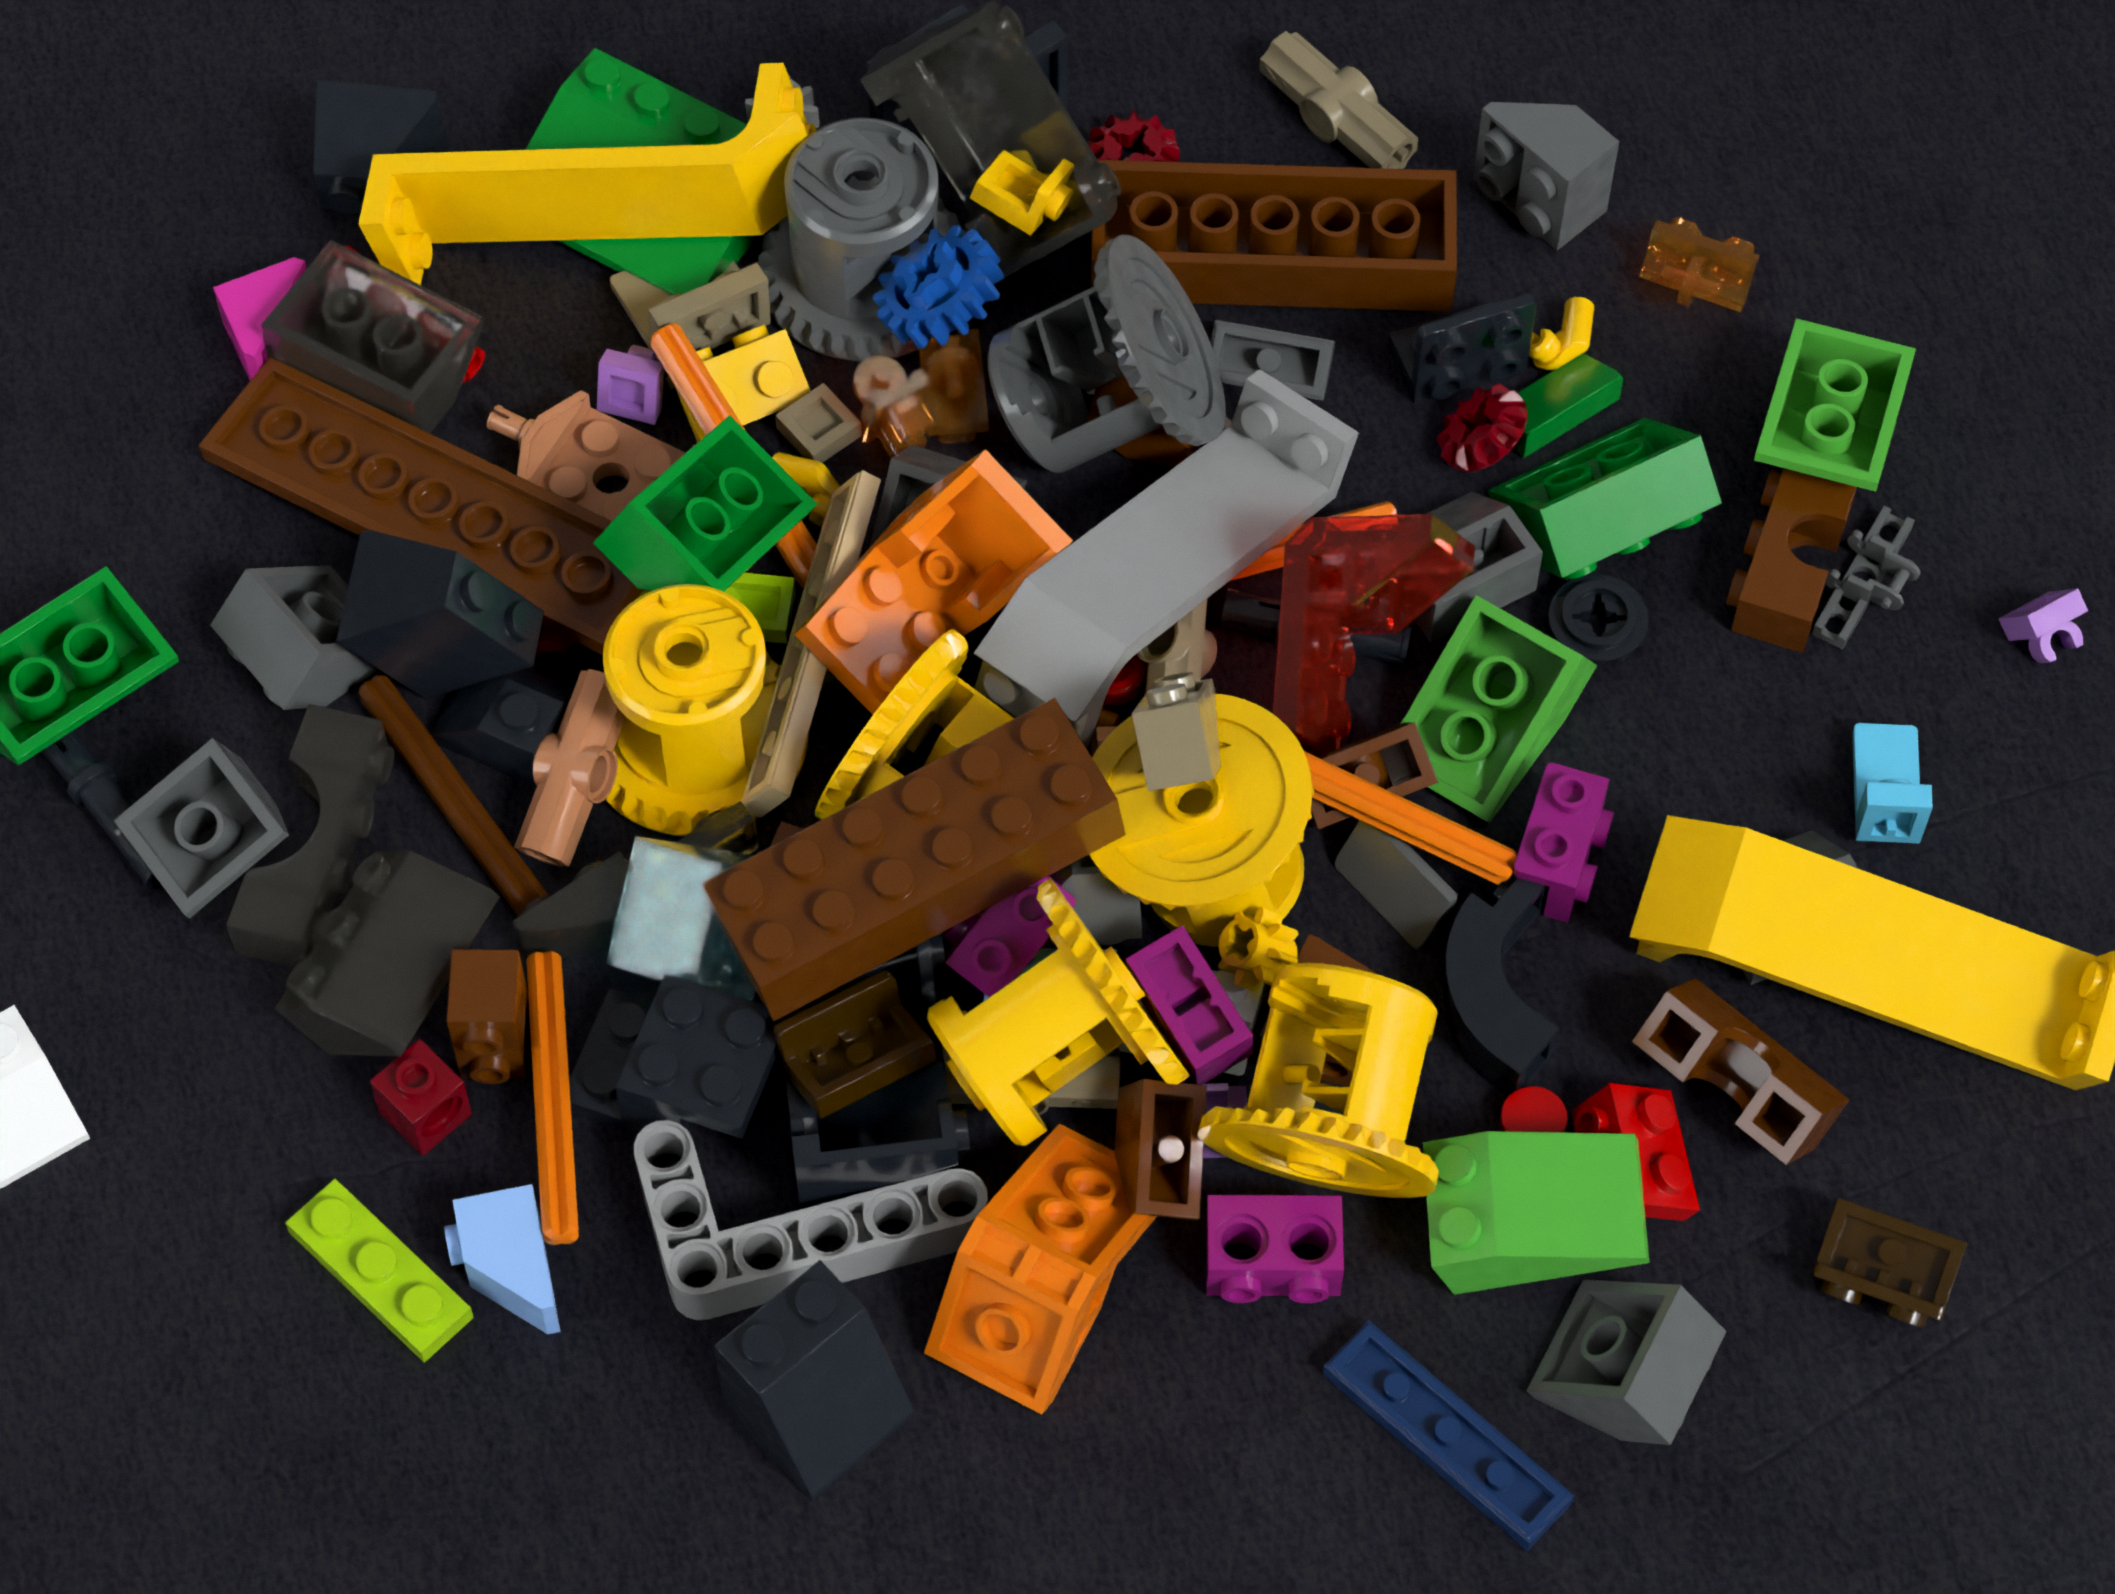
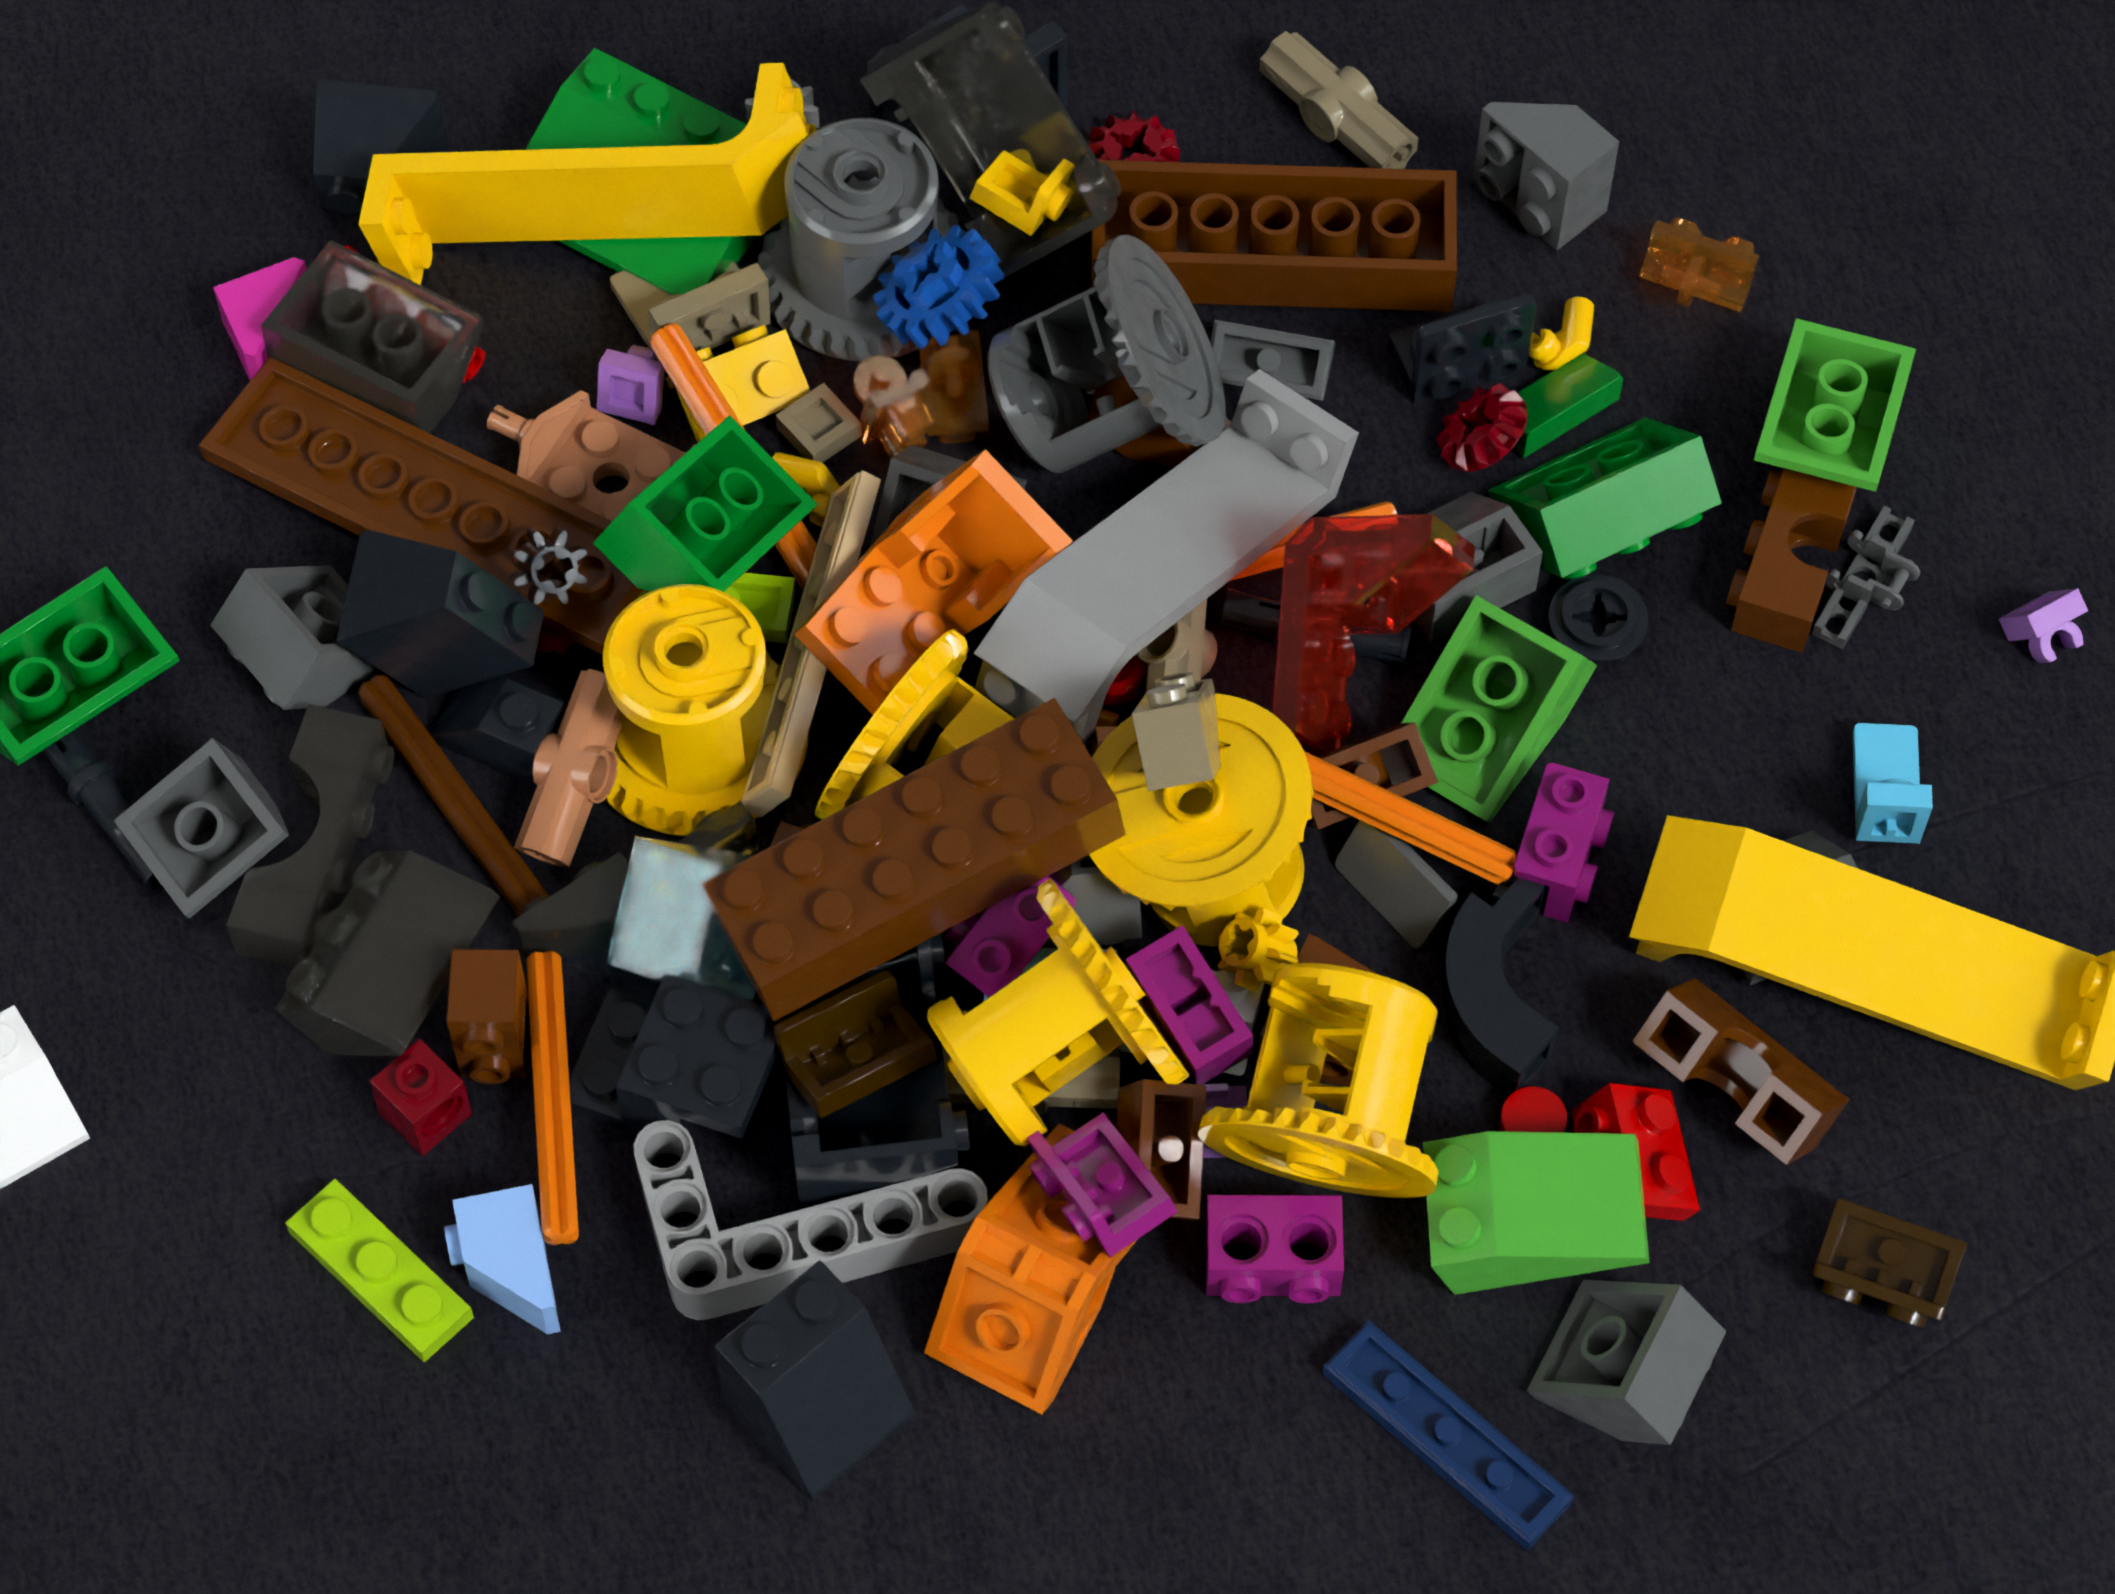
(564, 570): none -> black gear
(1103, 1183): none -> magenta bracket

